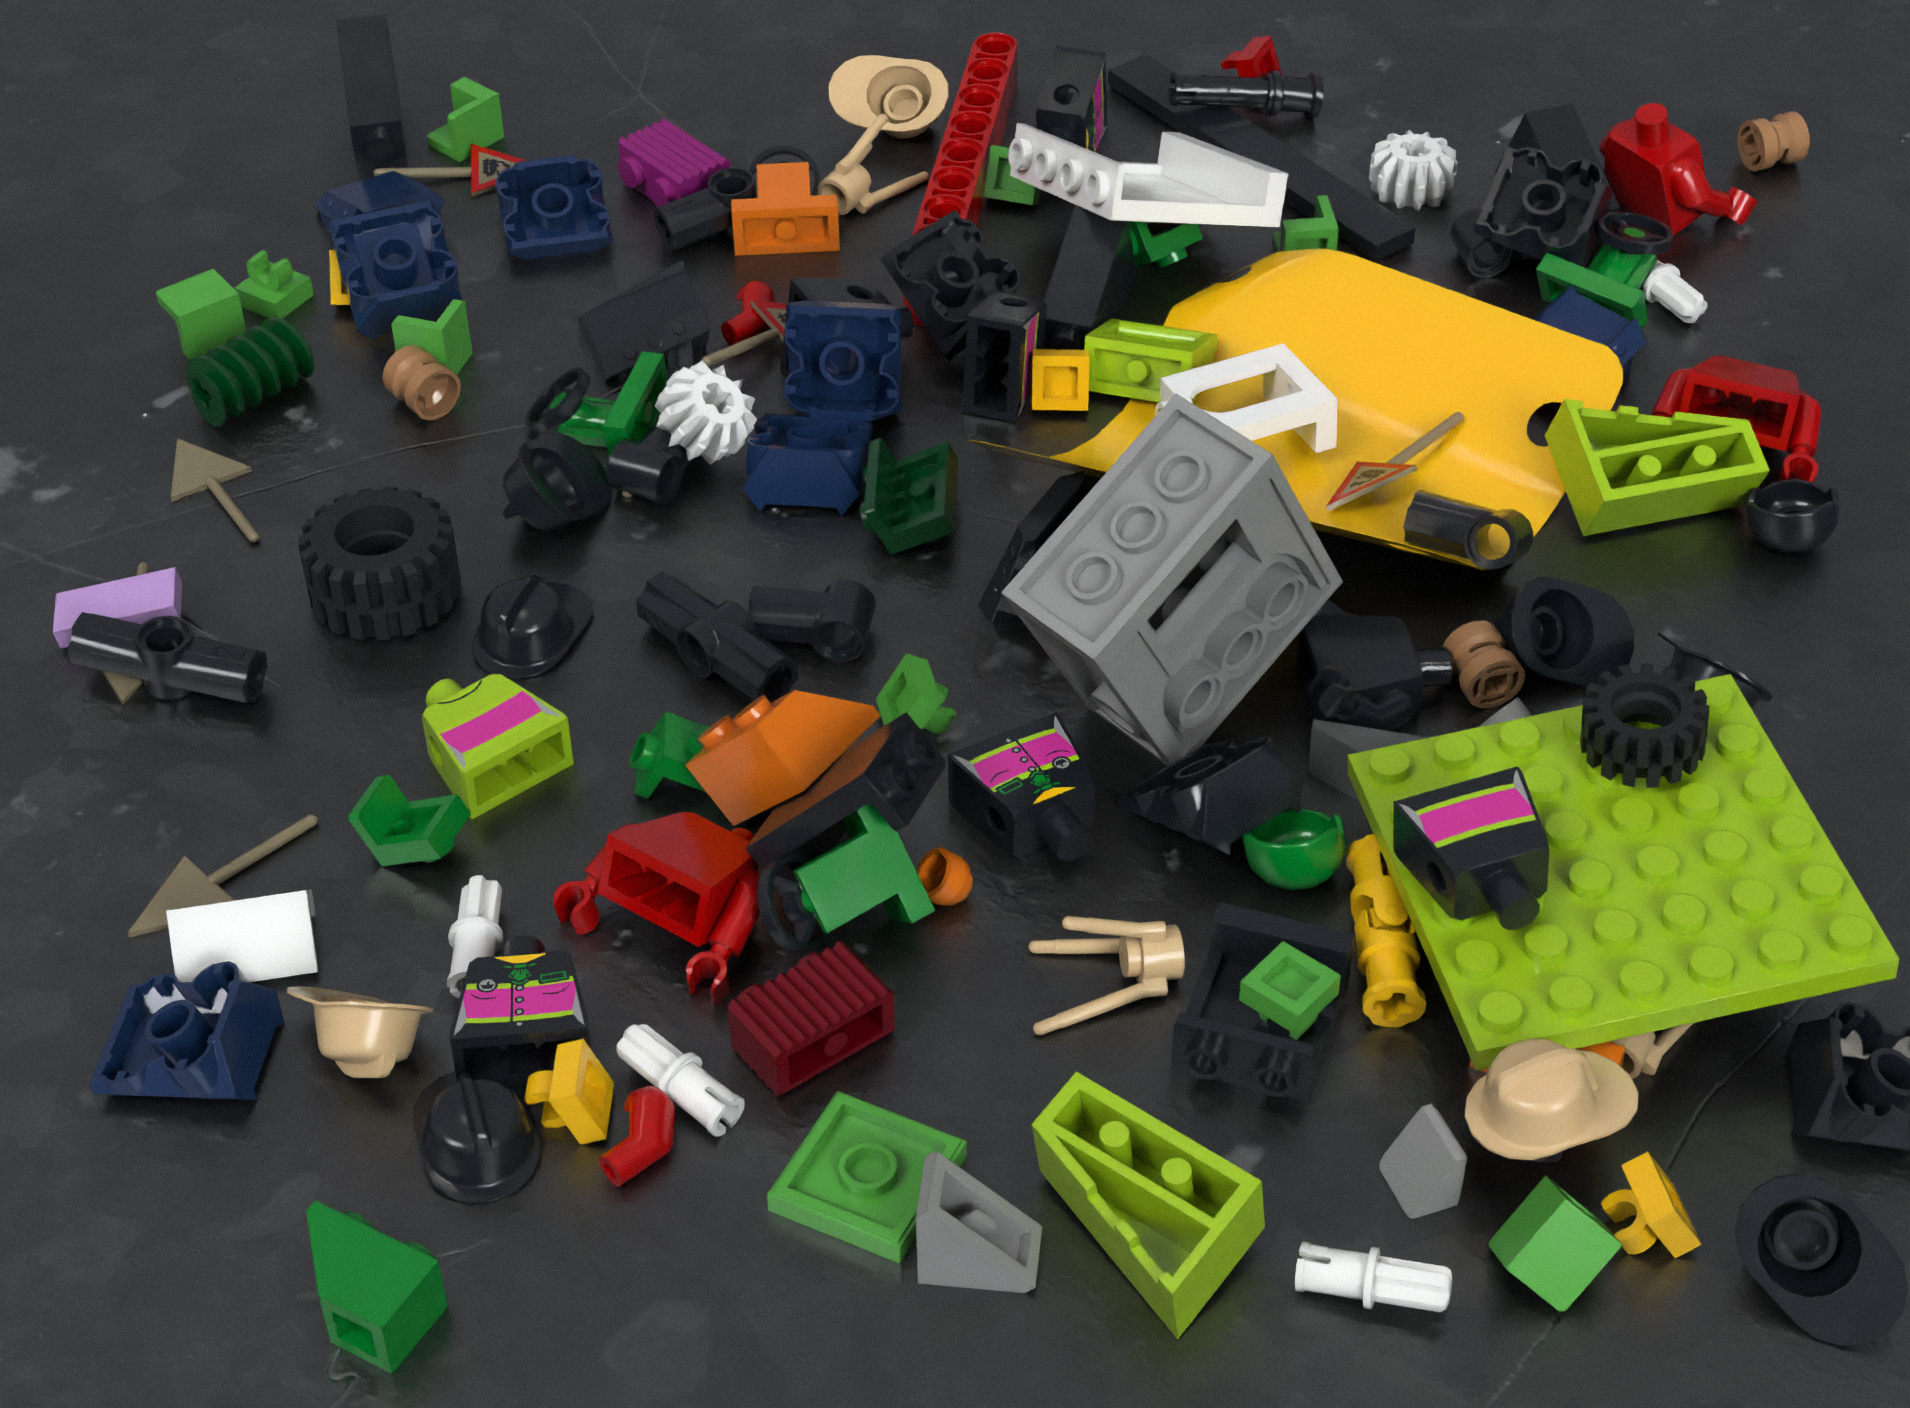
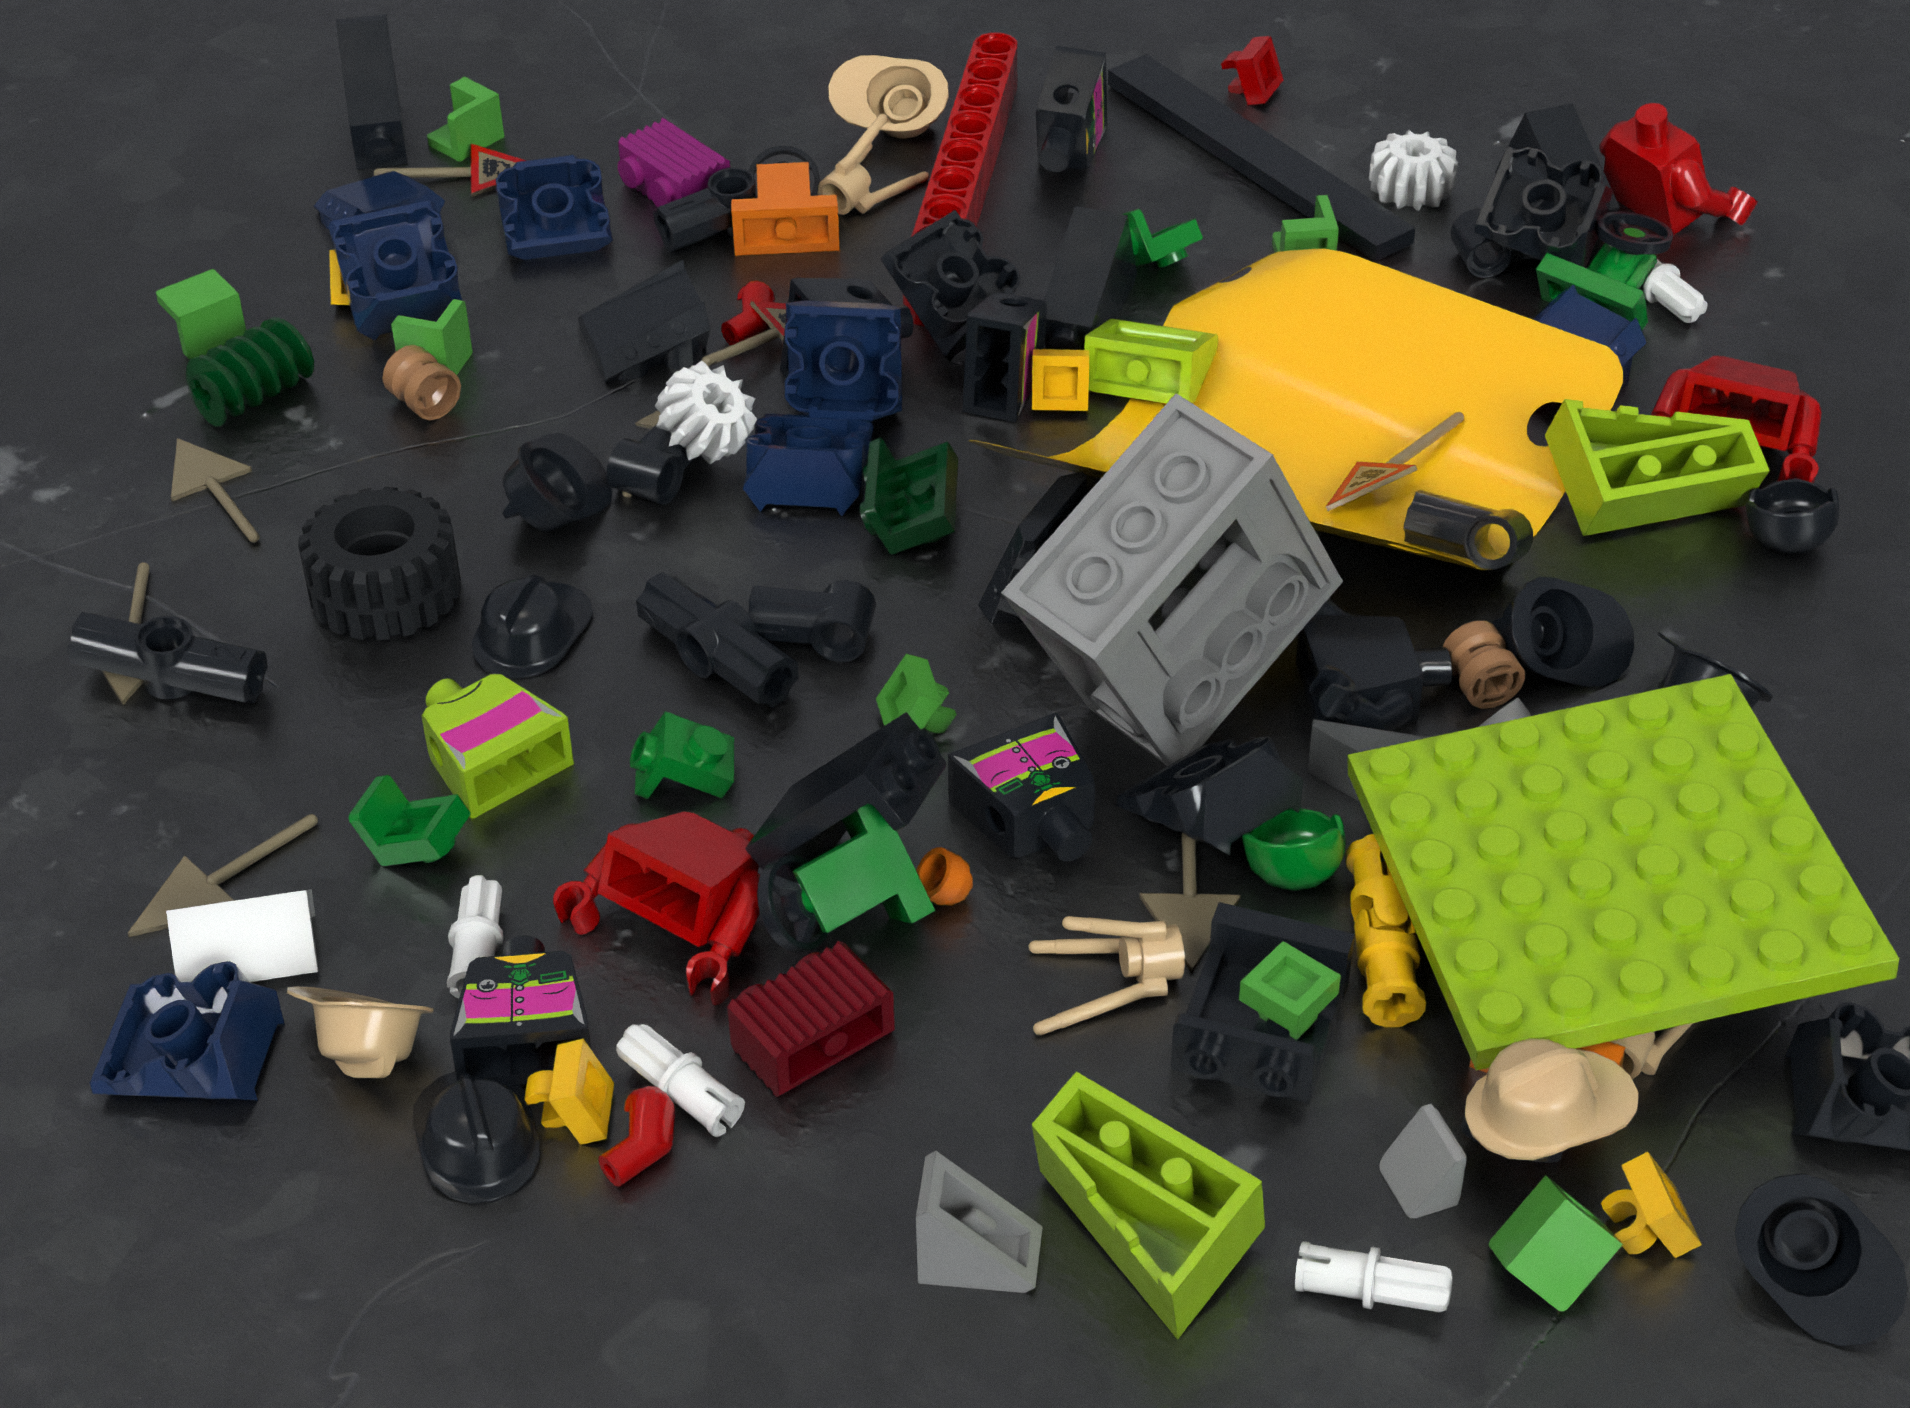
(126, 599): lavender tile -> none
(273, 287): bright green tile -> none
(373, 1288): green slope -> none
(602, 420): green piece -> none
(775, 749): orange slope -> none
(861, 1175): bright green tile -> none
(1003, 186): bright green tile -> none
(1187, 185): white panel -> none
(1188, 910): none -> dark tan piece
(1269, 93): black pin -> none
(1291, 394): white panel -> none
(1476, 847): black torso -> none
(1637, 750): black tyre -> none
(1766, 142): medium nougat wheel -> none

